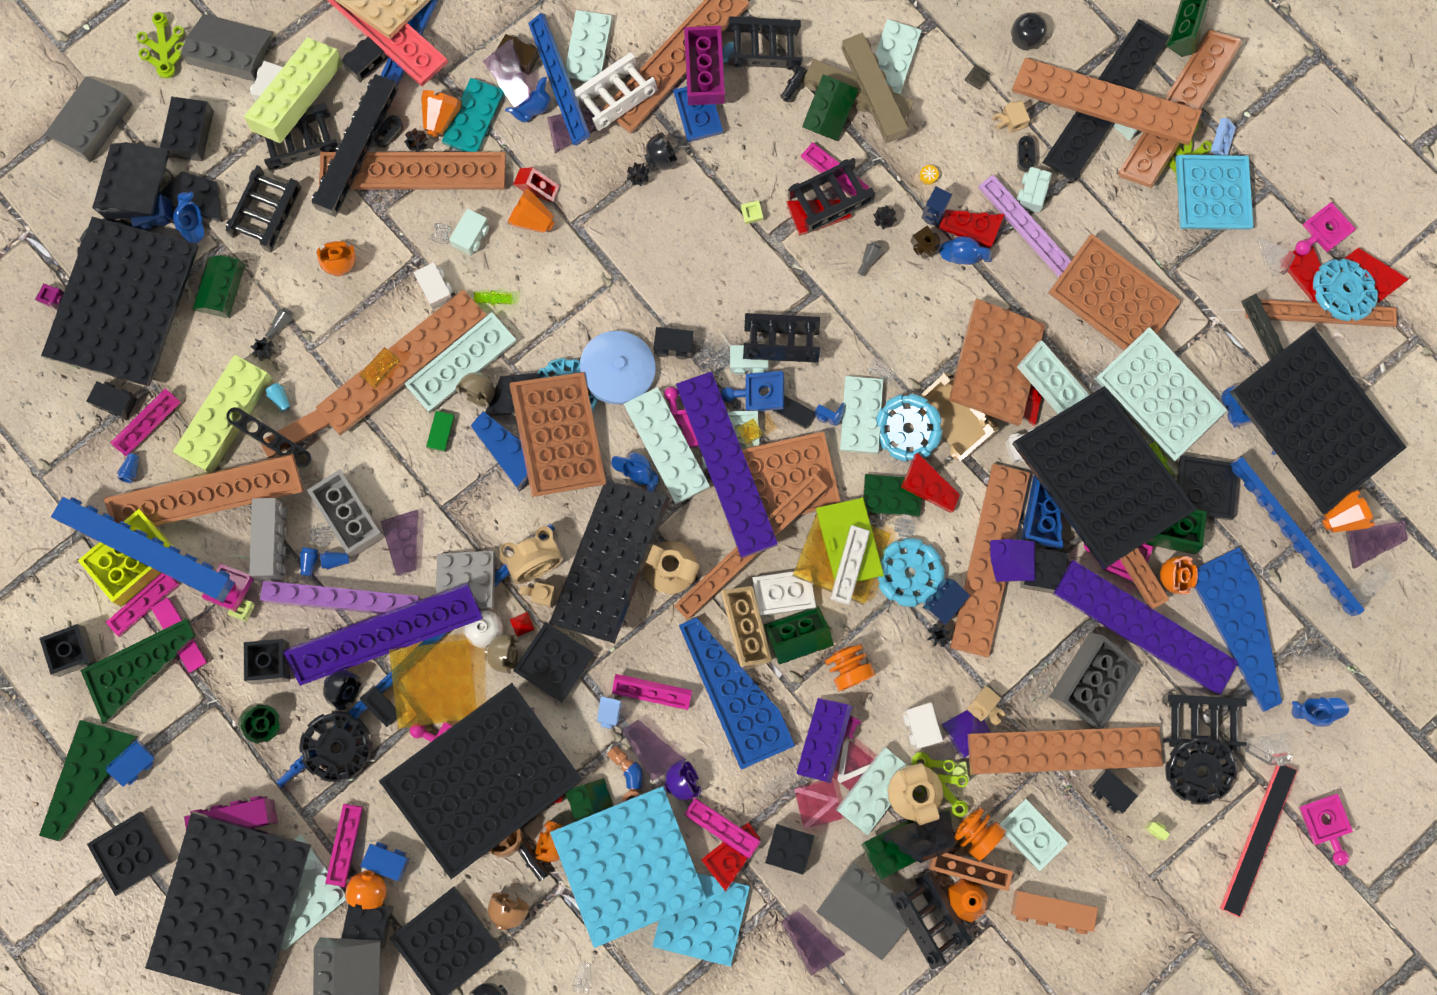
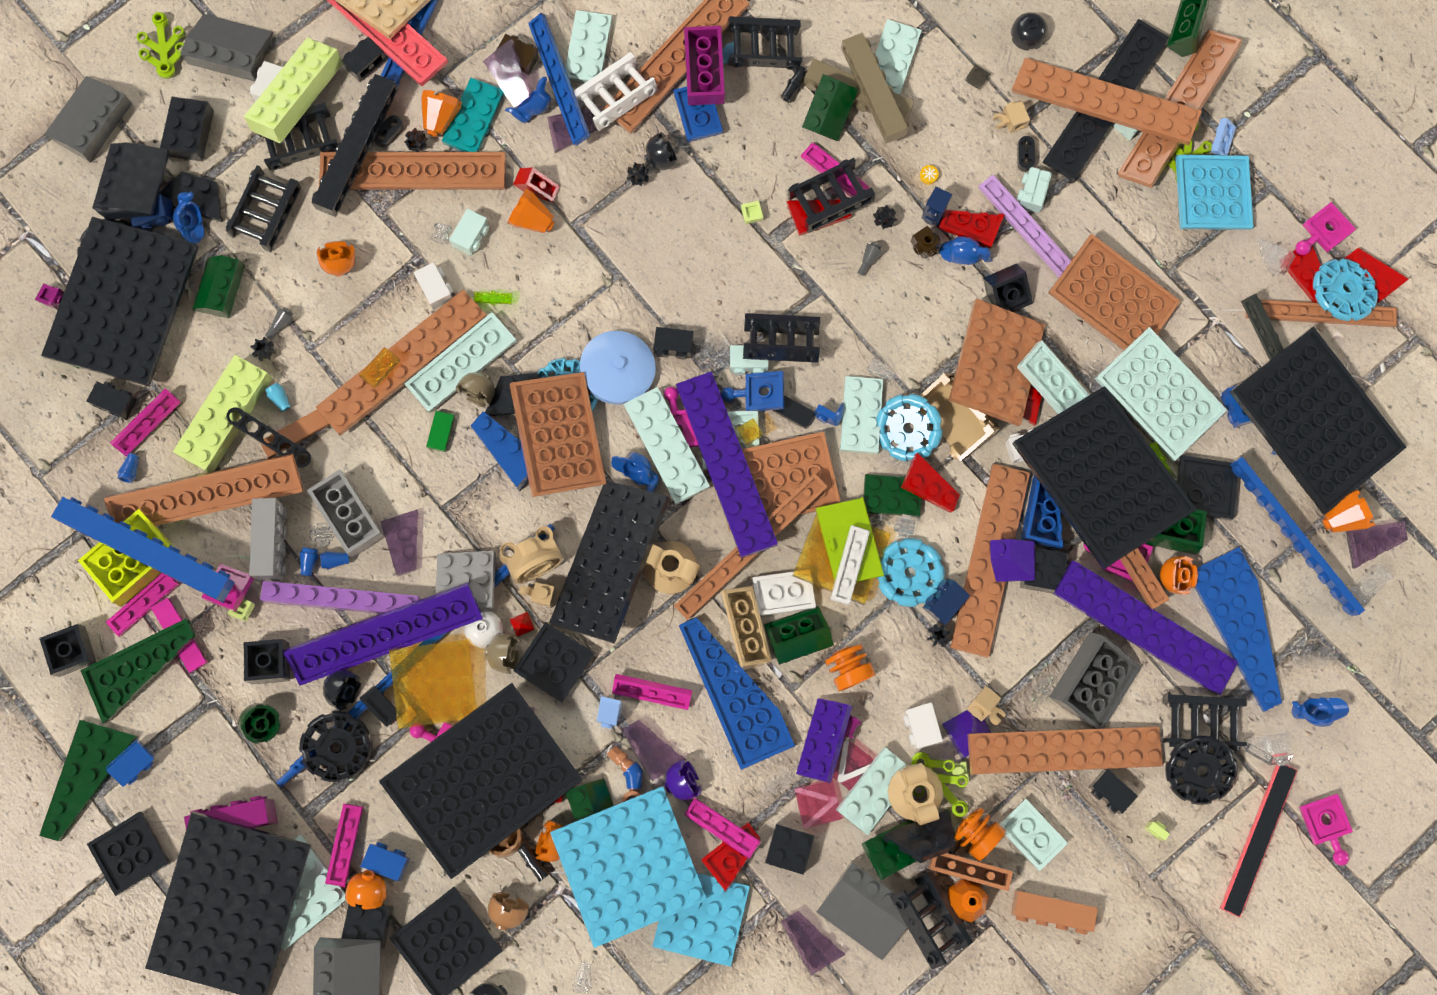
(1008, 288): none -> black slope

